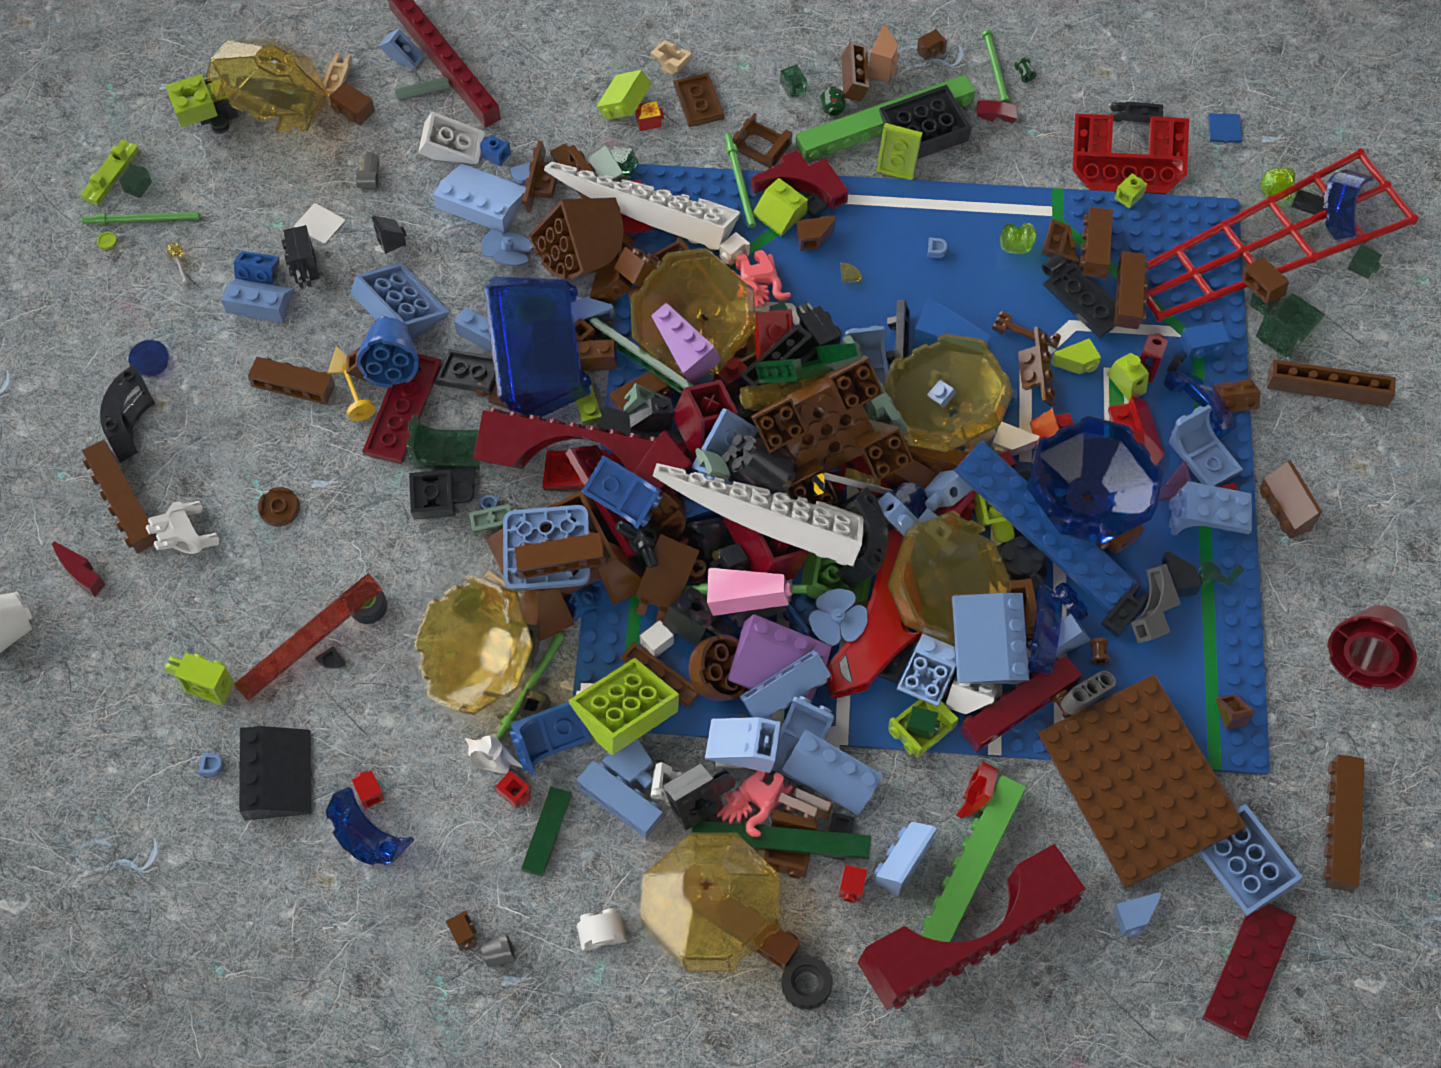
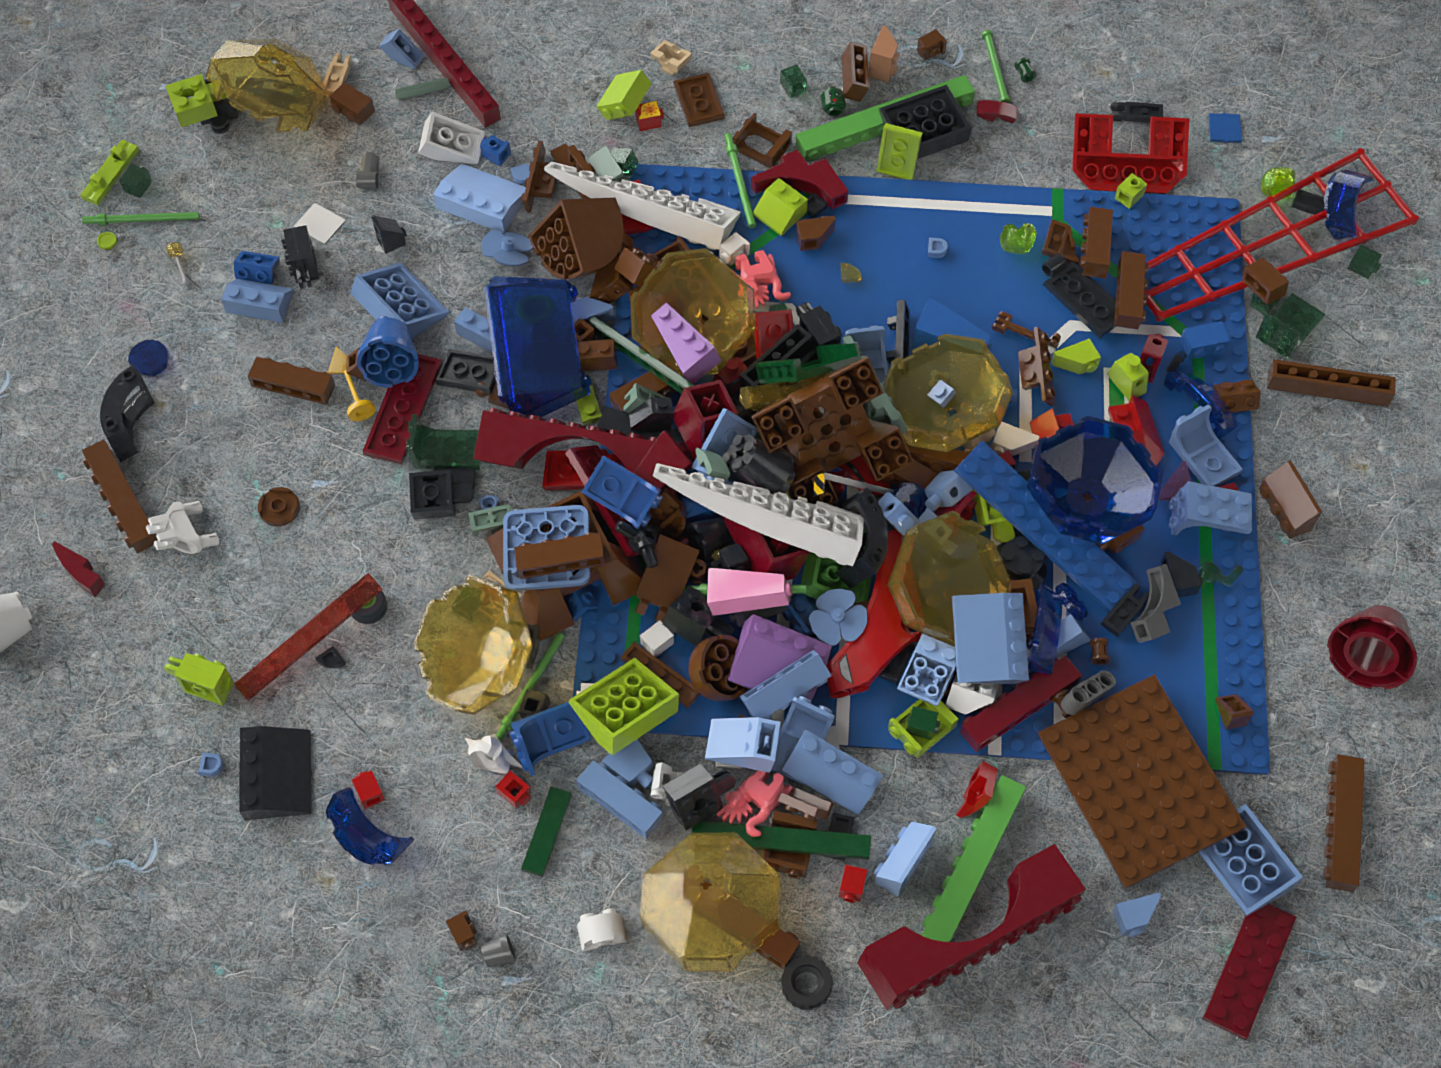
(860, 476): clear yellow piece -> none

